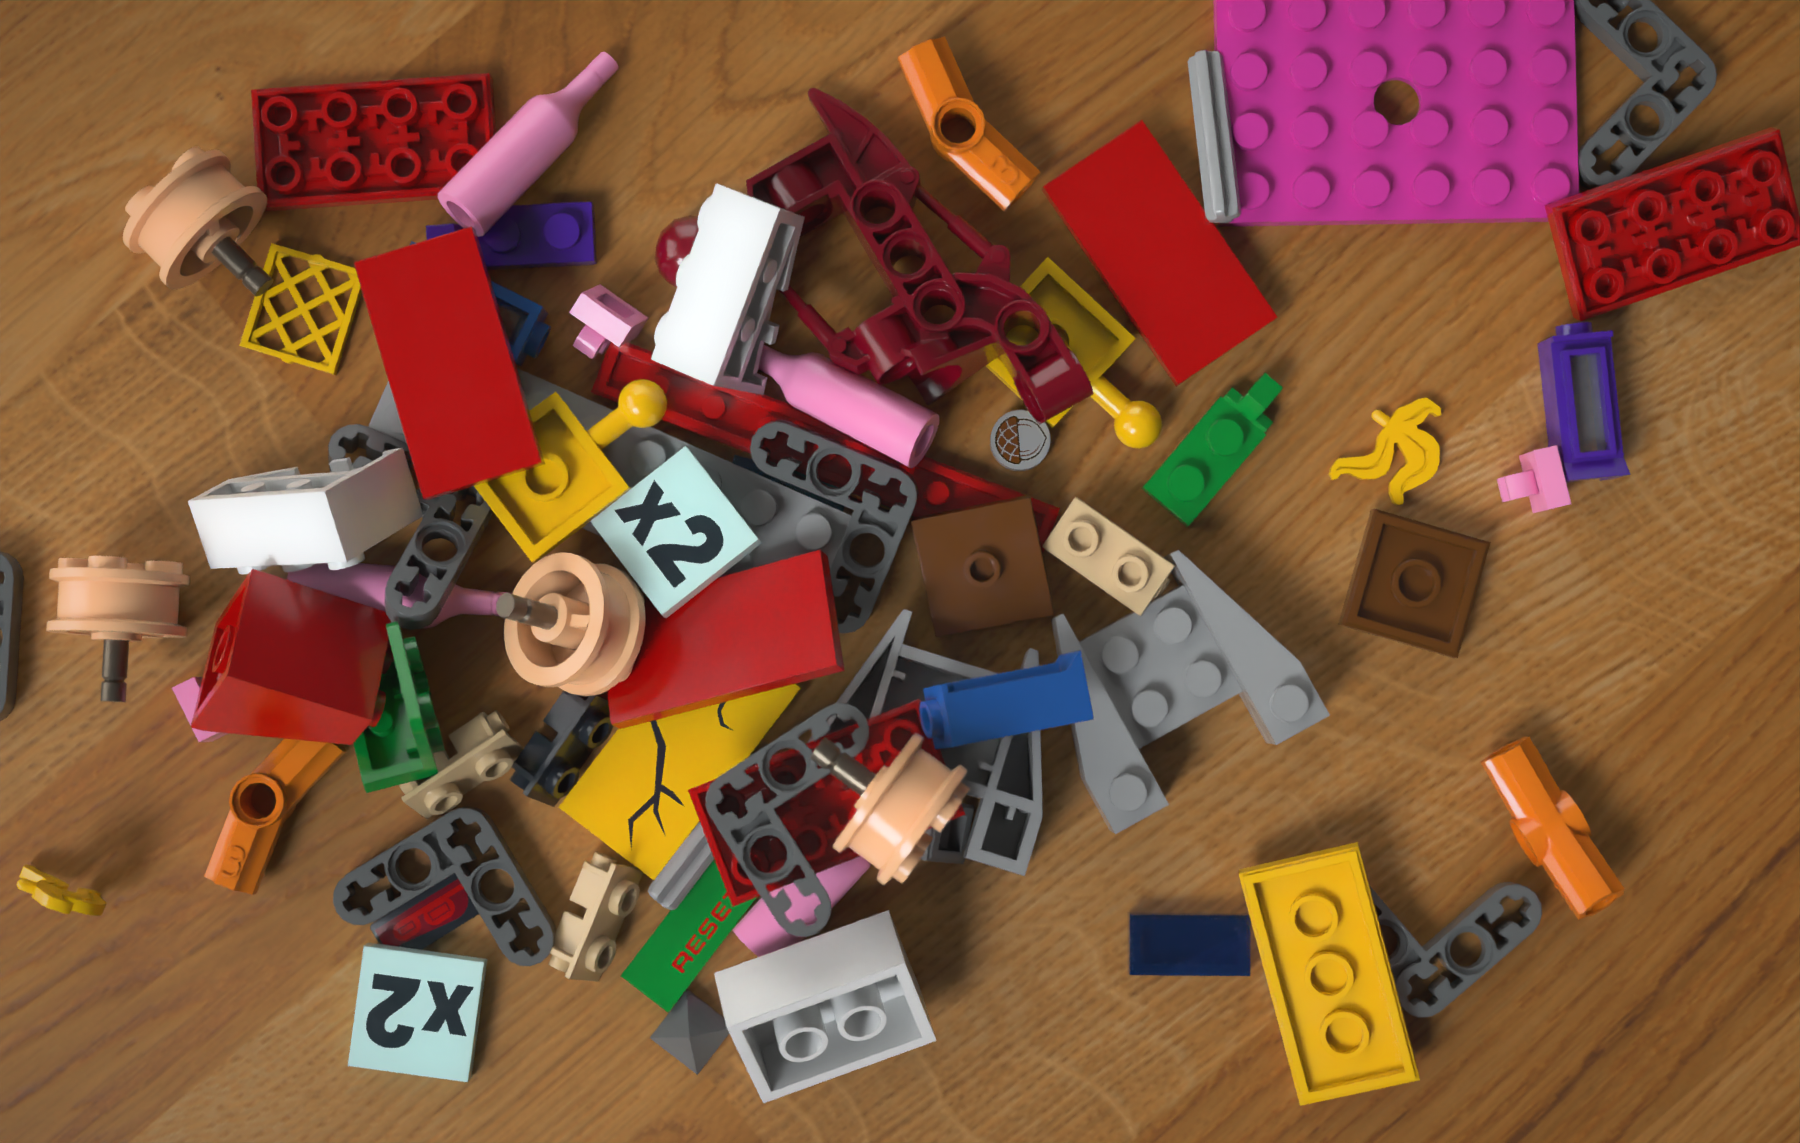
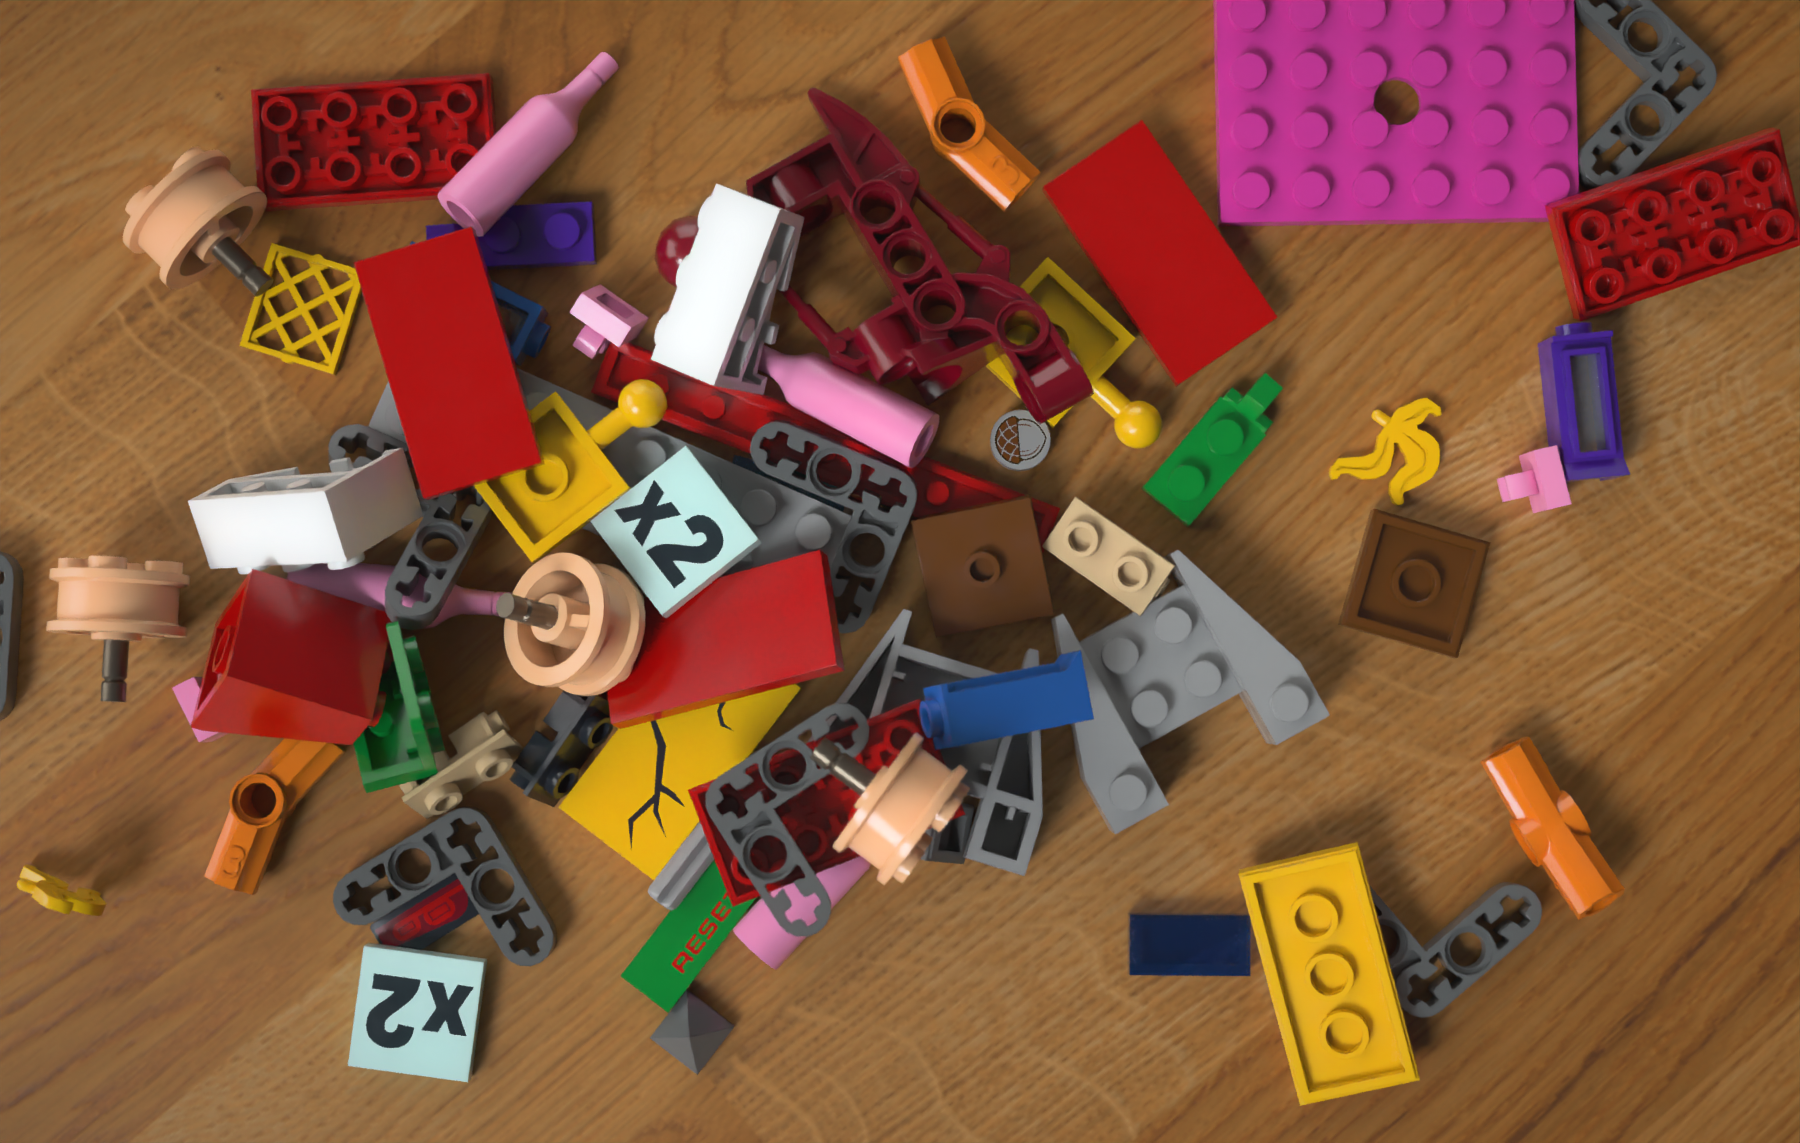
(588, 944): tan hinge -> none
(824, 1007): white brick -> none
(1214, 137): light grey axle -> none

